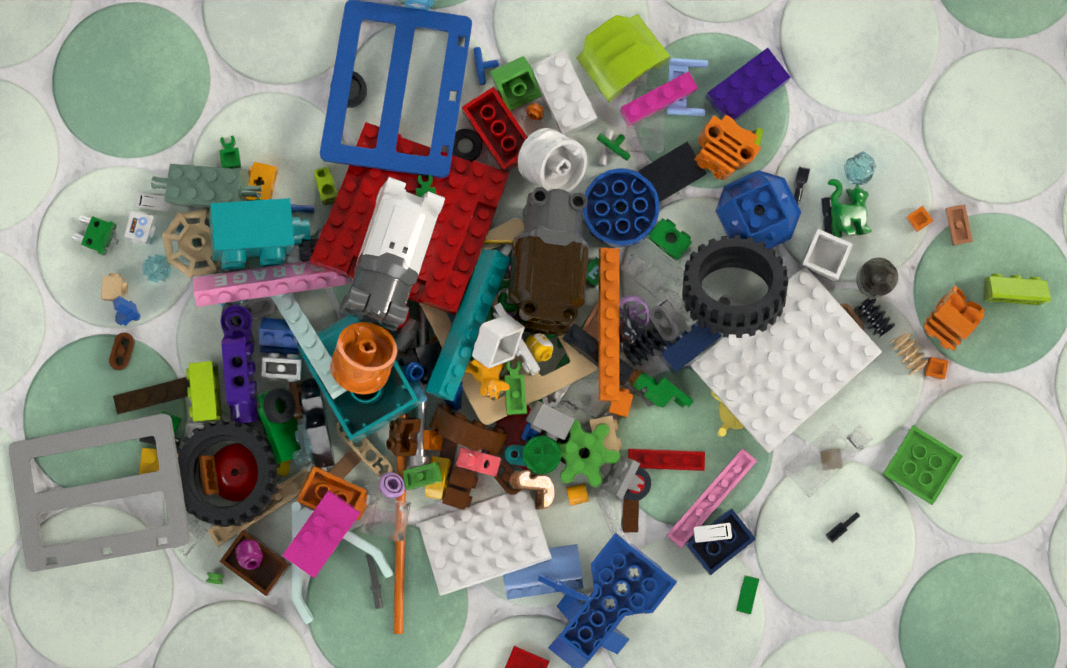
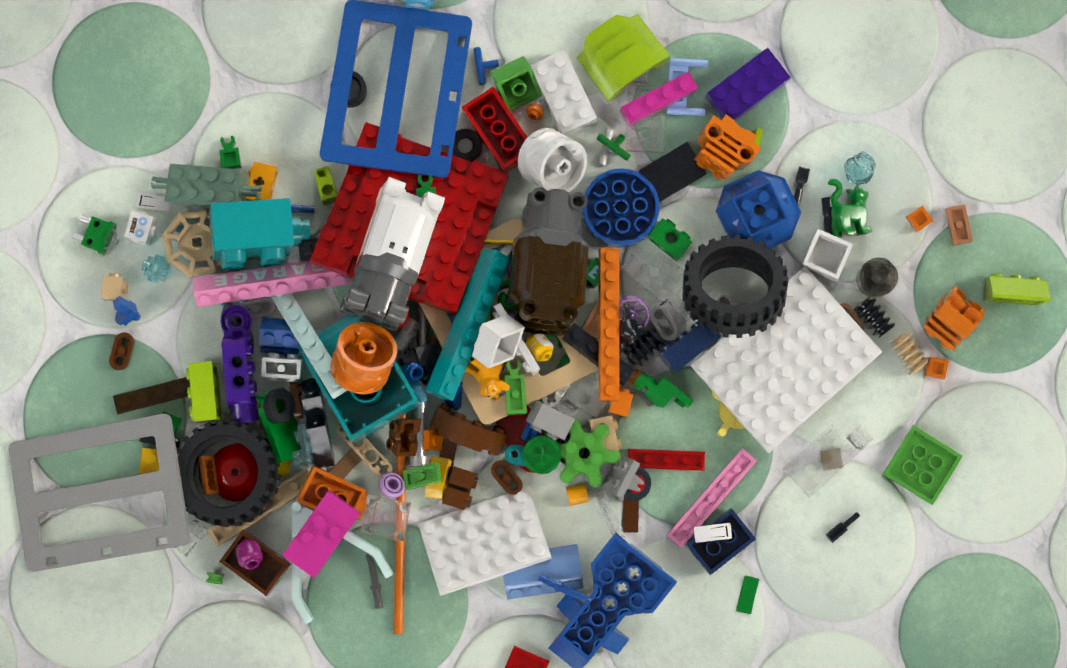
(475, 461): coral torso -> none
(538, 482): medium nougat animal -> none

